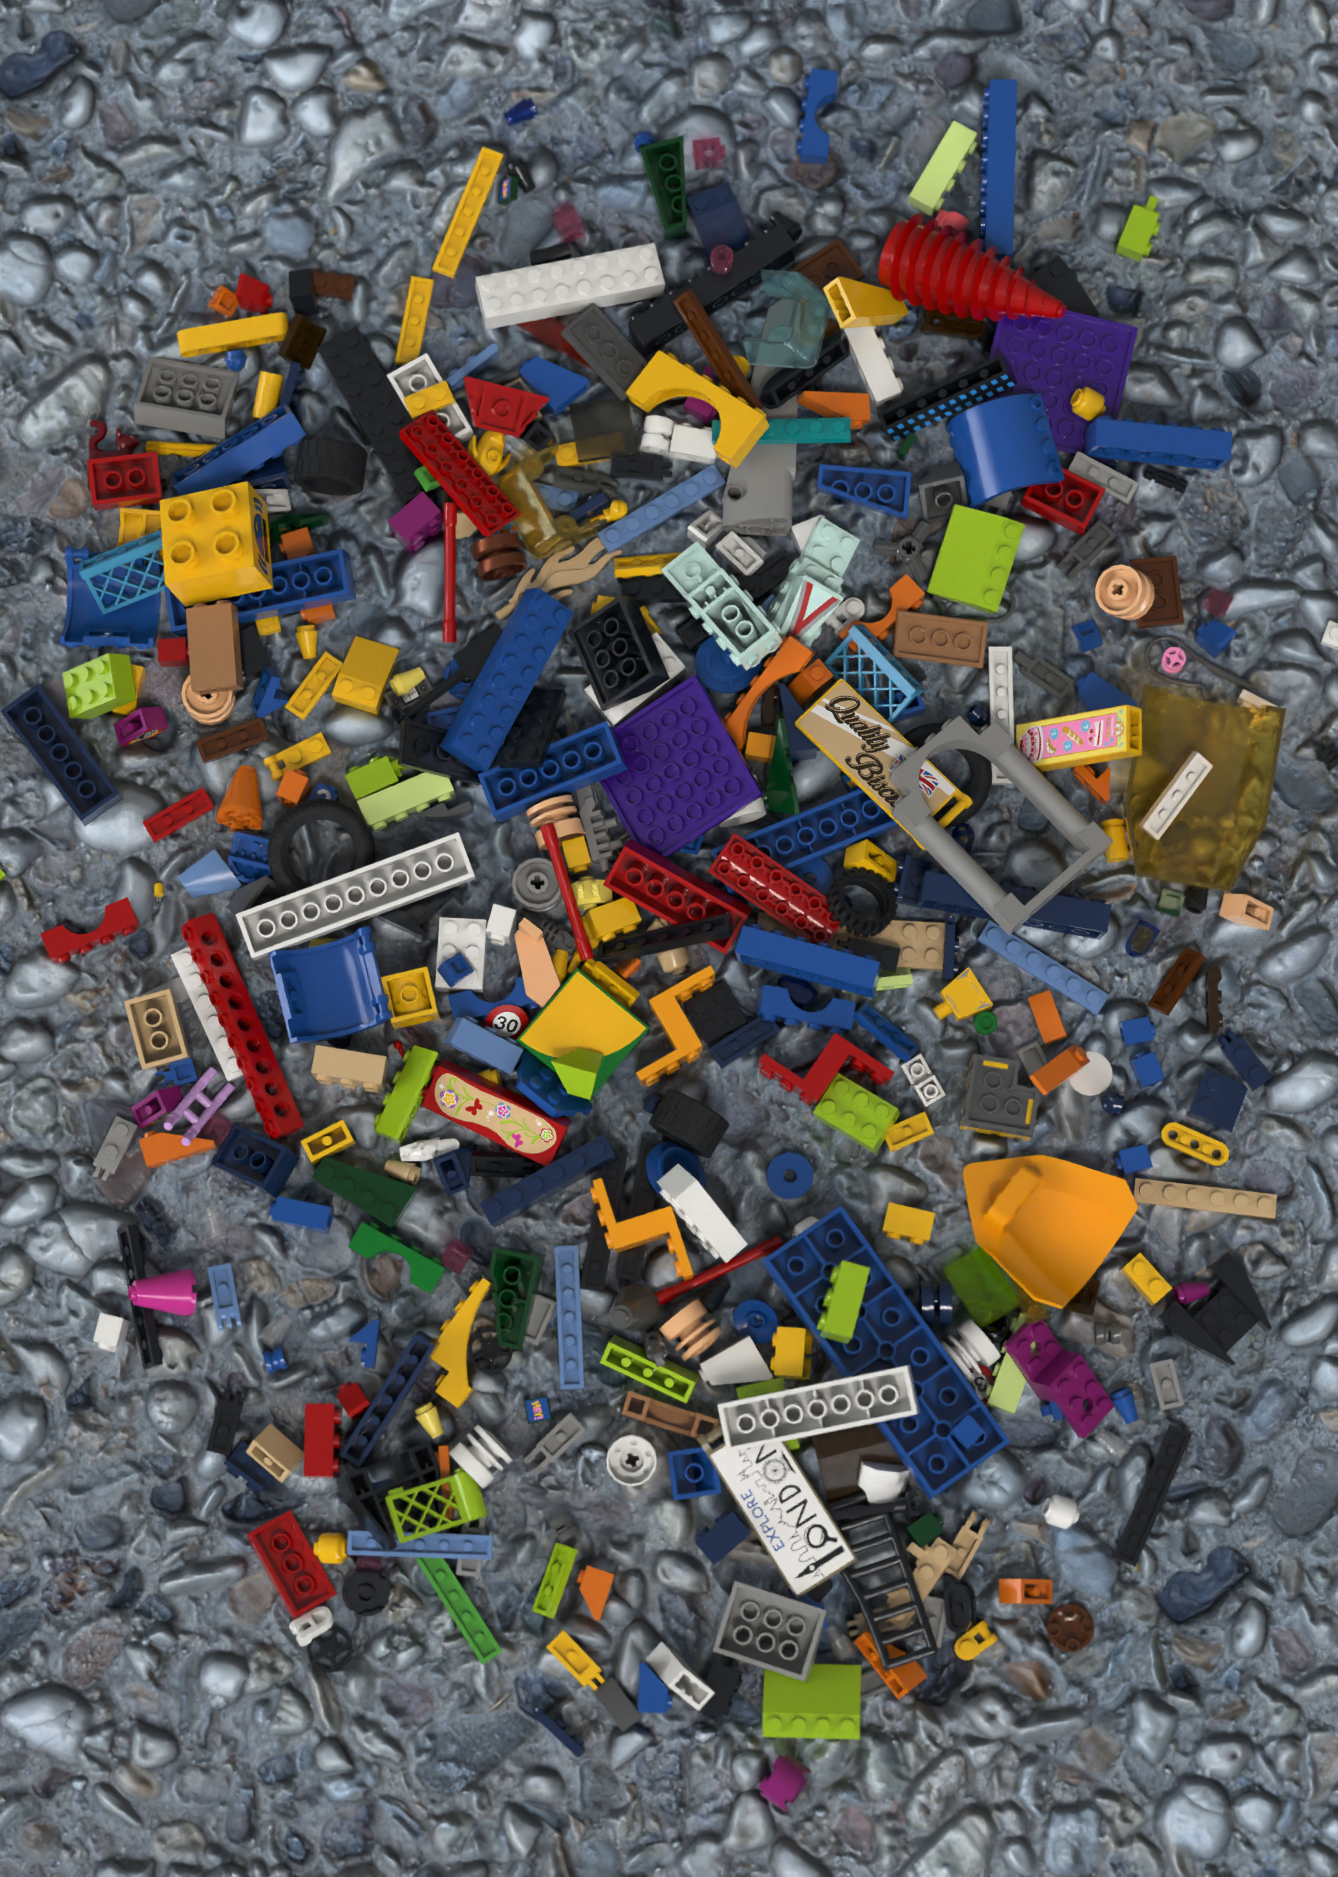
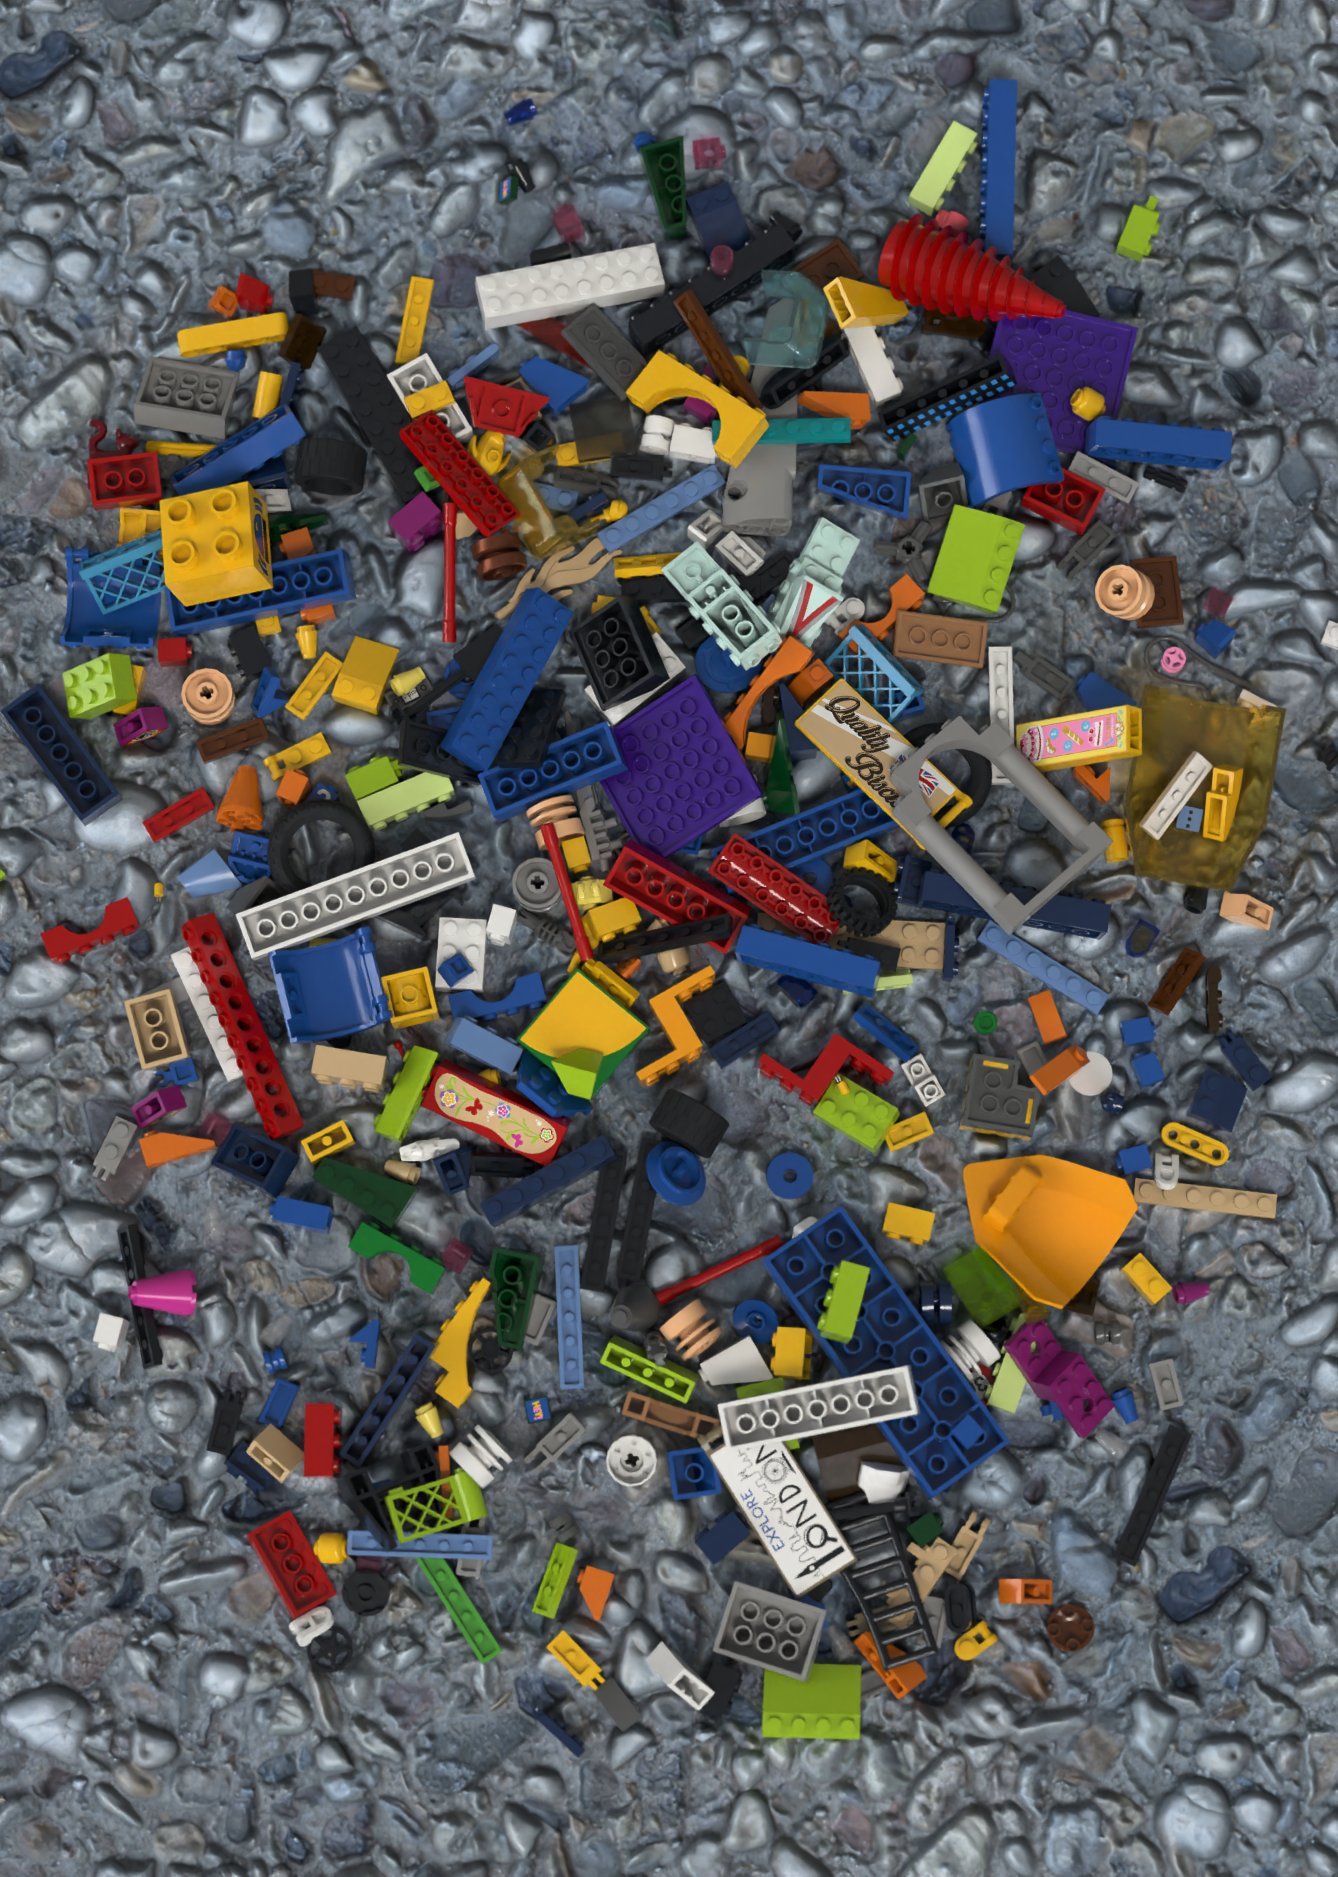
(210, 1105): lavender piece -> none
(214, 648): medium nougat brick -> none
(224, 1295): medium blue hinge -> none
(279, 1403): none -> blue tile
(353, 1399): red slope -> none
(468, 212): yellow plate -> none
(507, 1021): sticker -> none
(535, 963): light nougat piece -> none
(560, 962): yellow cone -> none
(641, 1230): light orange bracket -> none
(651, 1102): dark blue plate -> none
(652, 1693): blue slope -> none
(700, 1214): white brick -> none
(715, 1295): black cone -> none
(776, 1004): blue arch -> none
(785, 1781): magenta brick -> none
(802, 532): white slope -> none
(815, 142): blue arch -> none
(842, 1086): none -> yellow piece
(963, 998): yellow torso -> none
(978, 715): dark blue plate -> none
(1060, 1511): white head -> none
(1087, 635): blue slope -> none
(1164, 1175): none -> white plate
(1170, 902): dark green tile -> none
(1189, 818): none -> medium blue tile
(1222, 801): none -> yellow slope
(1223, 1318): black wedge -> none

